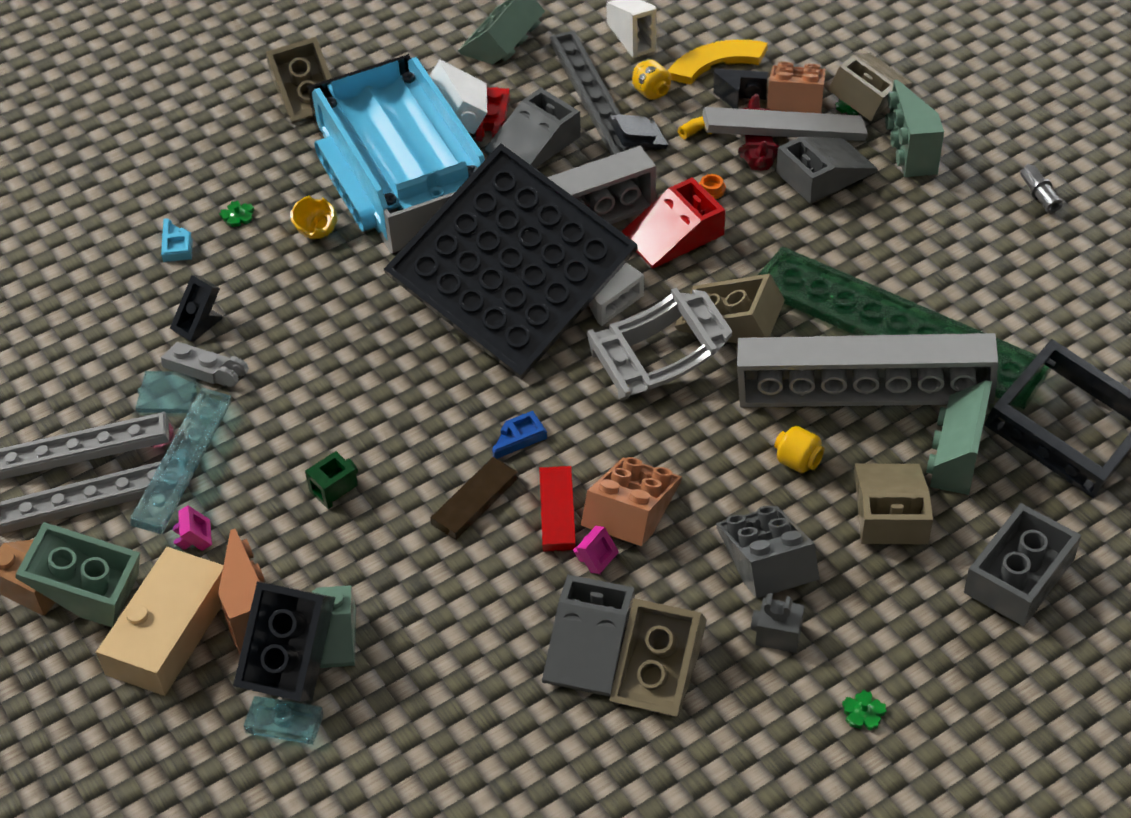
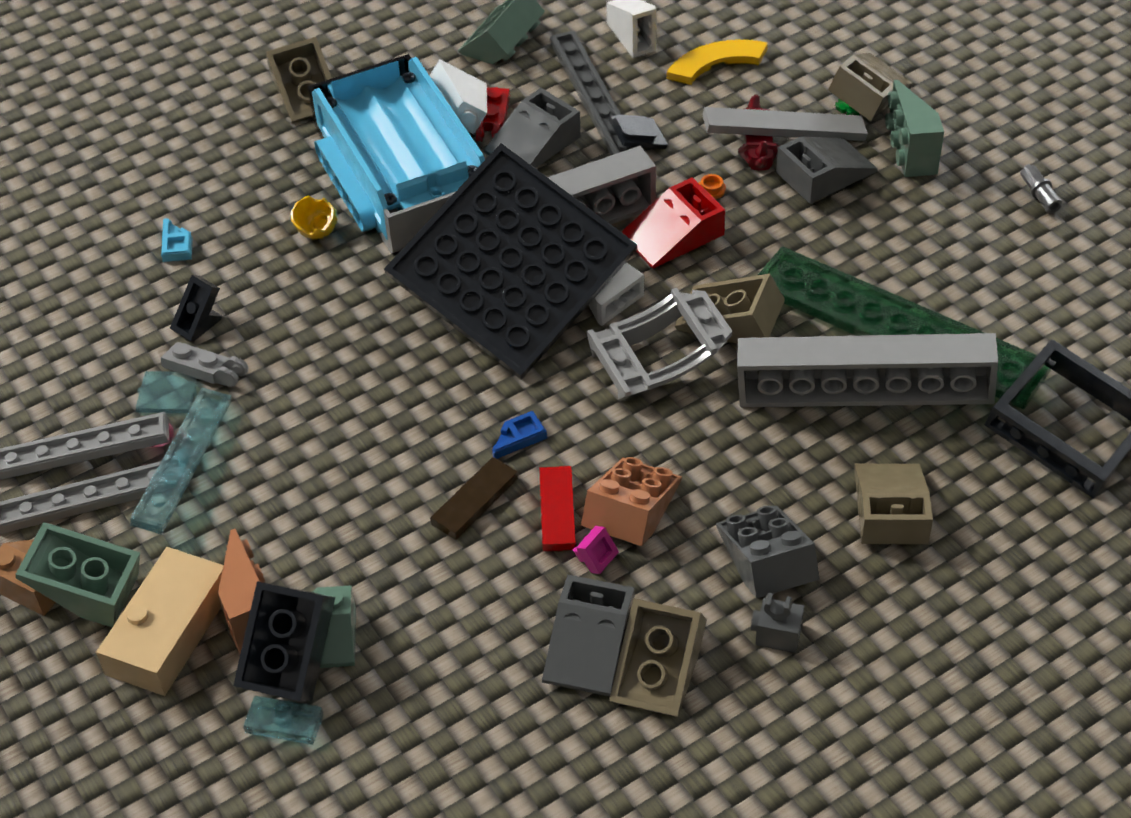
(193, 529): dark pink tile -> none
(237, 213): green plant -> none
(331, 478): dark green brick -> none
(651, 79): yellow head -> none
(691, 127): yellow arm -> none
(737, 84): black slope -> none
(796, 88): nougat slope -> none
(799, 449): yellow head -> none
(863, 710): green plant -> none
(959, 439): sand green slope -> none
(1022, 564): dark grey brick -> none

